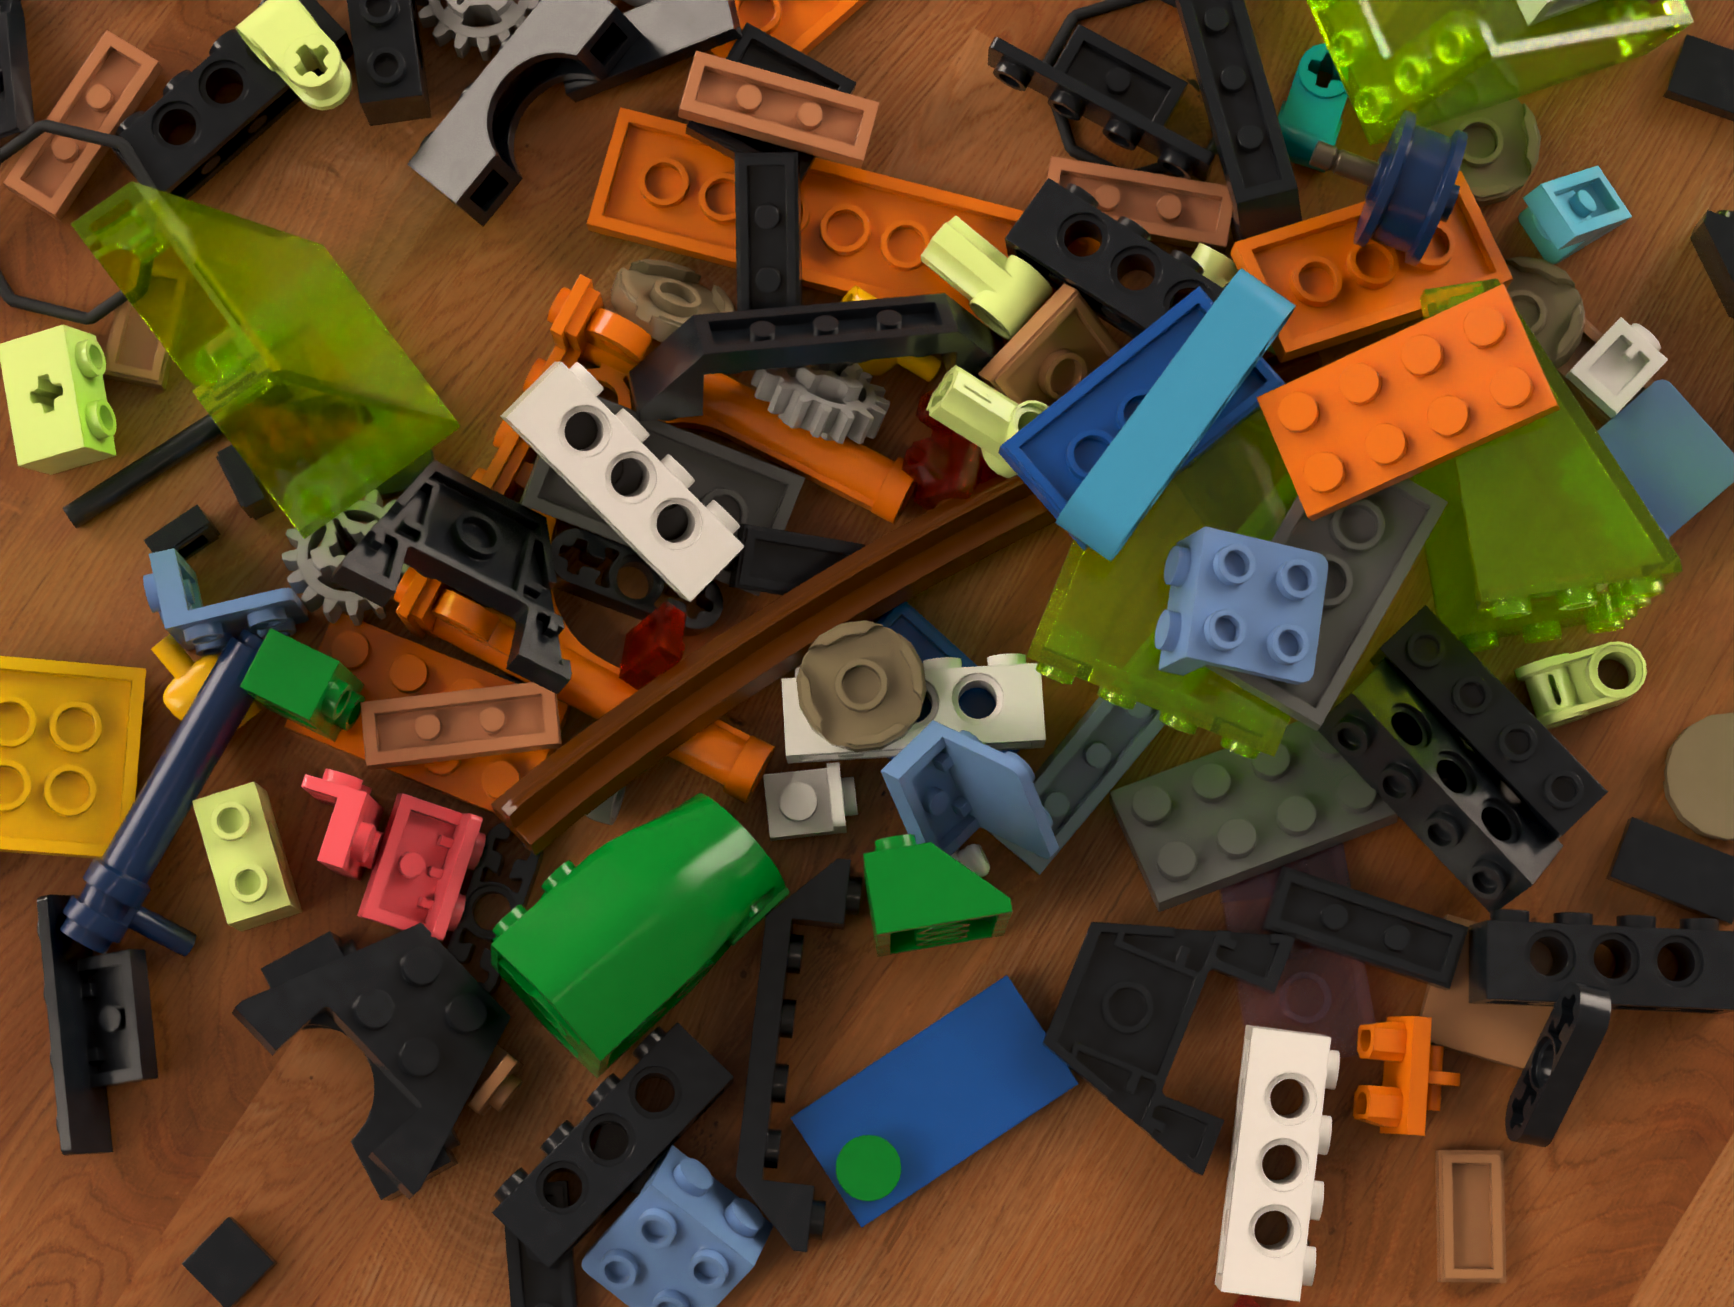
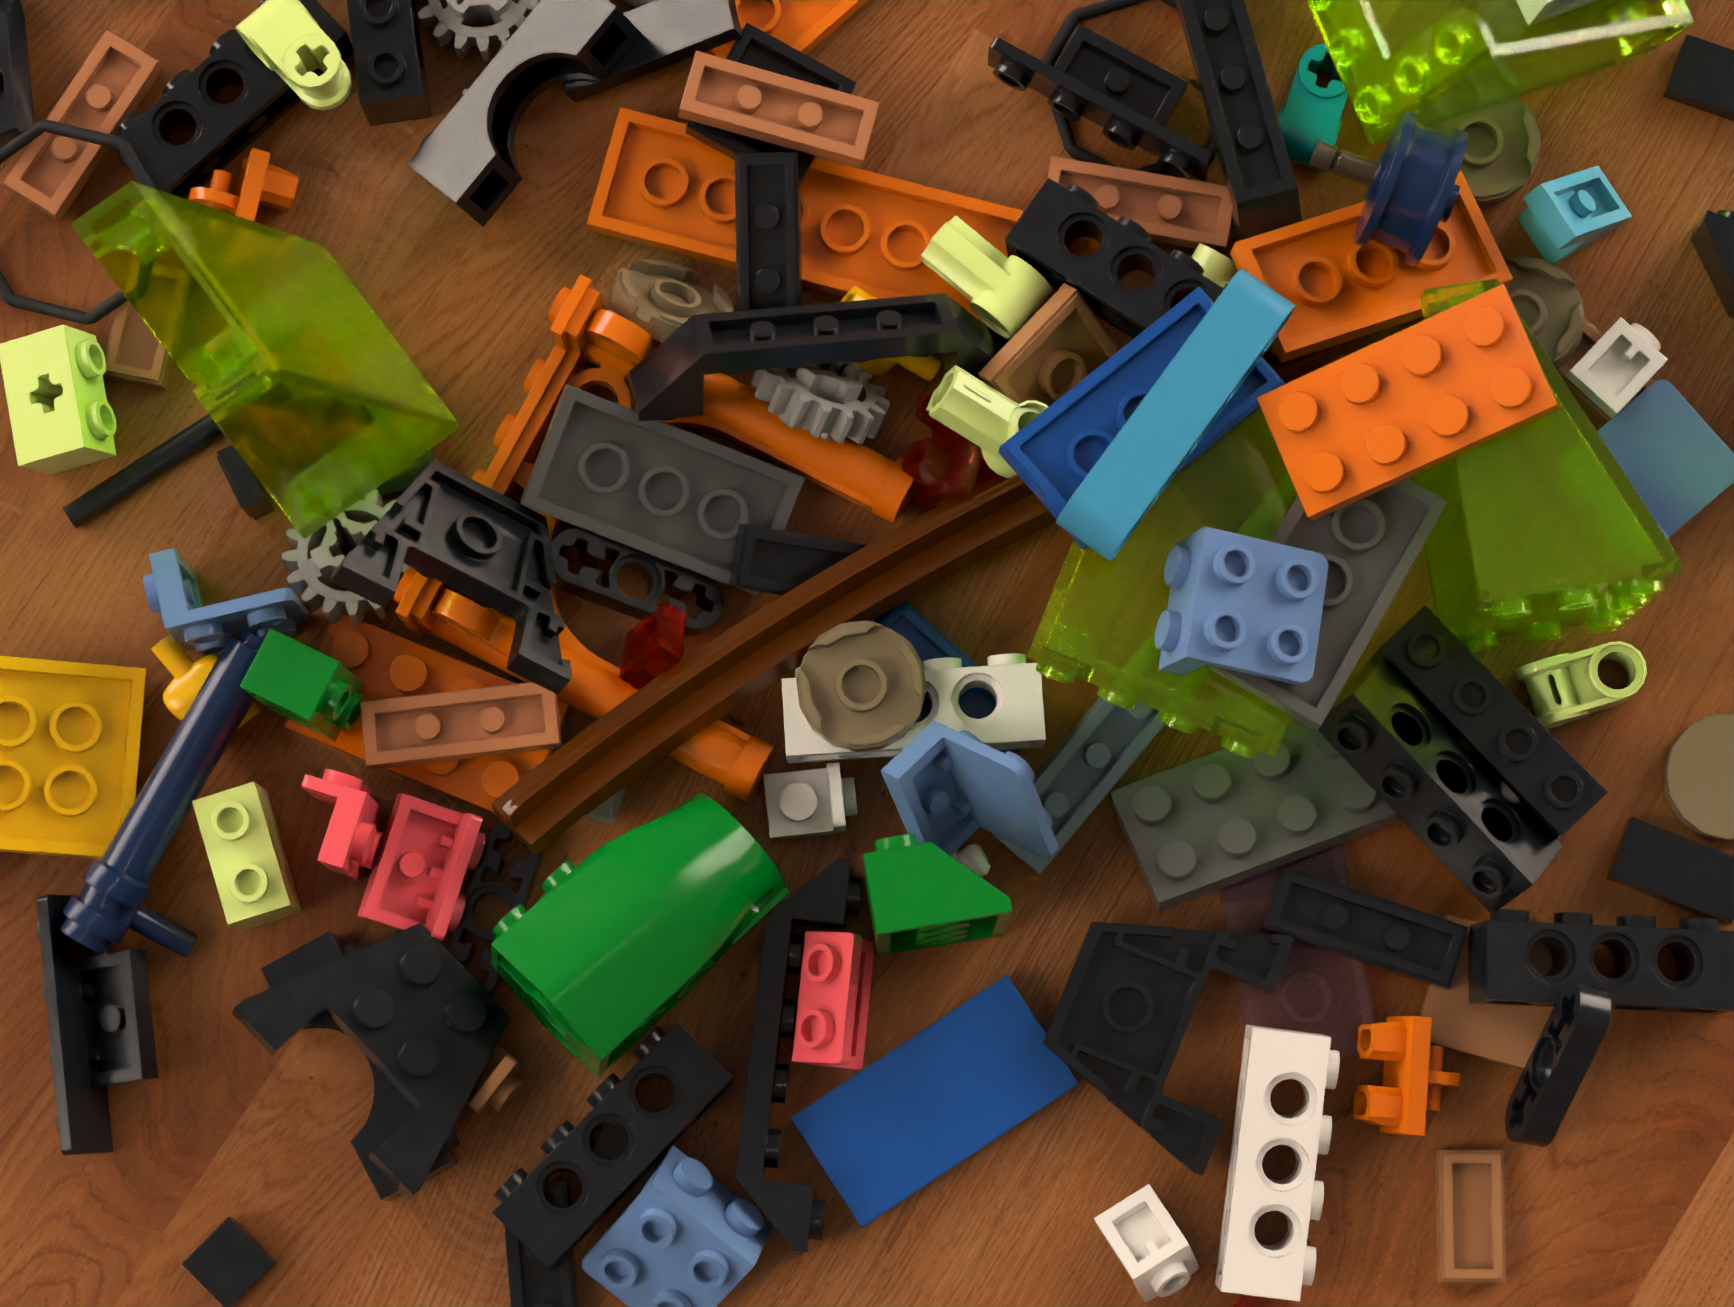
(186, 534): black tile -> none
(255, 185): none -> orange hips
(682, 563): white brick -> none
(833, 1000): none -> coral bracket
(868, 1168): green tile -> none
(1148, 1244): none -> white bracket

